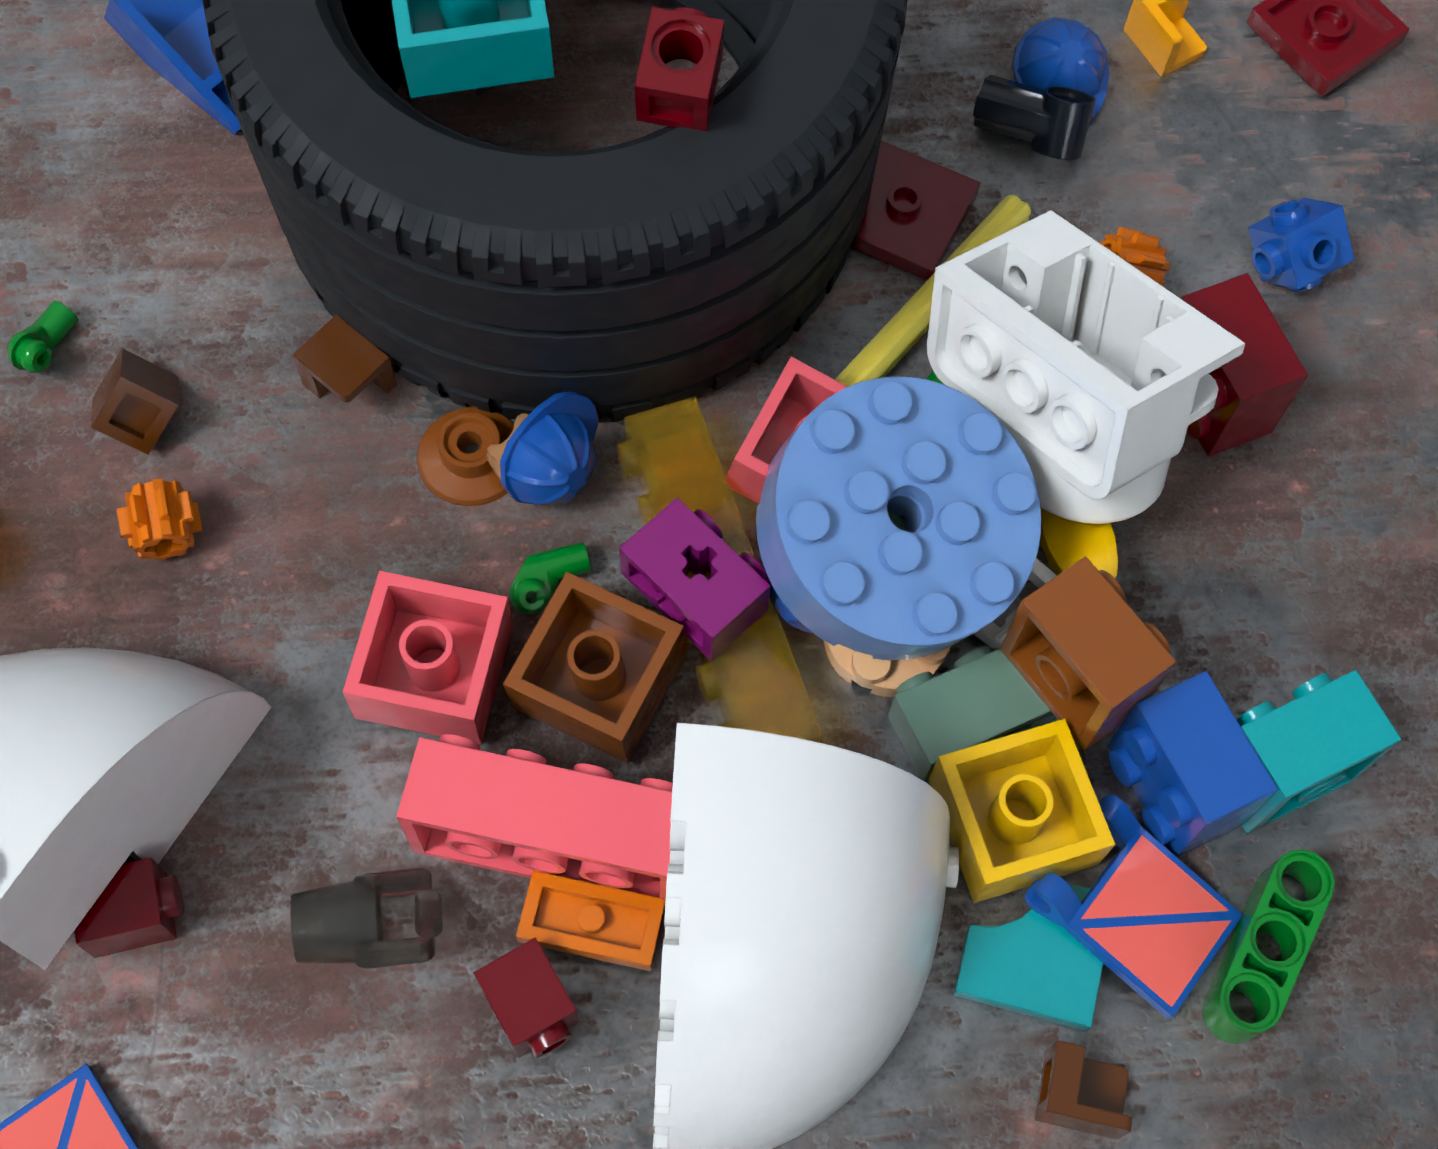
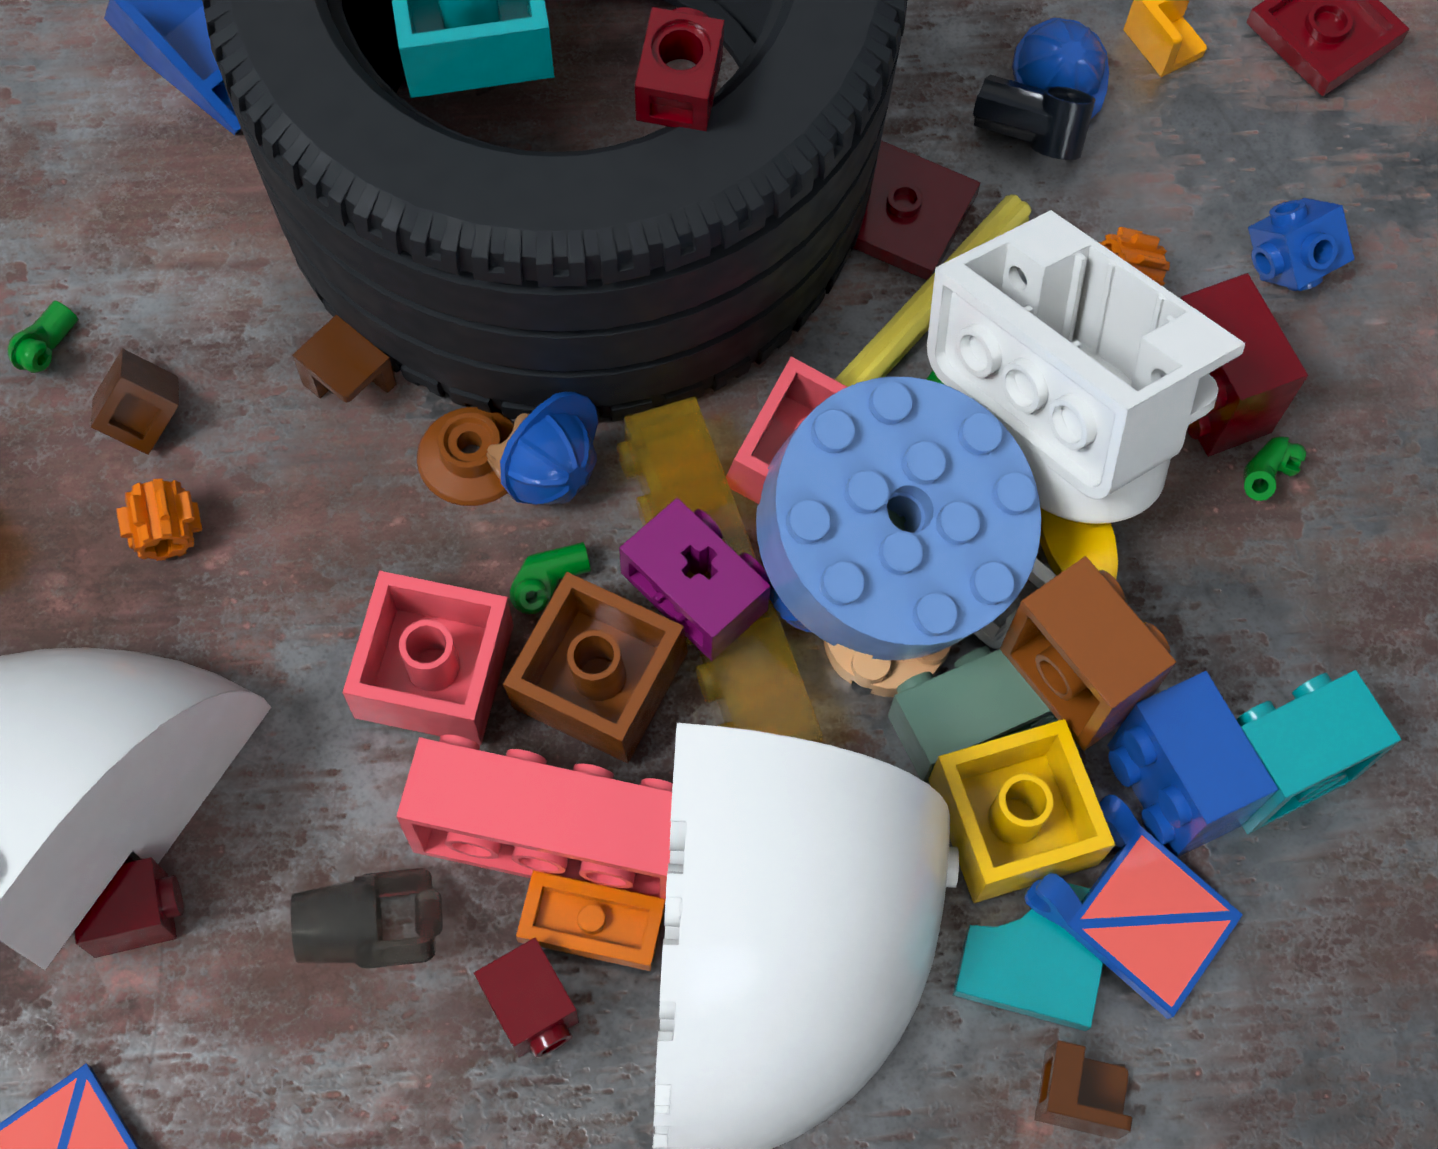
(1273, 457): none -> green arm
(1291, 925): green beam -> none

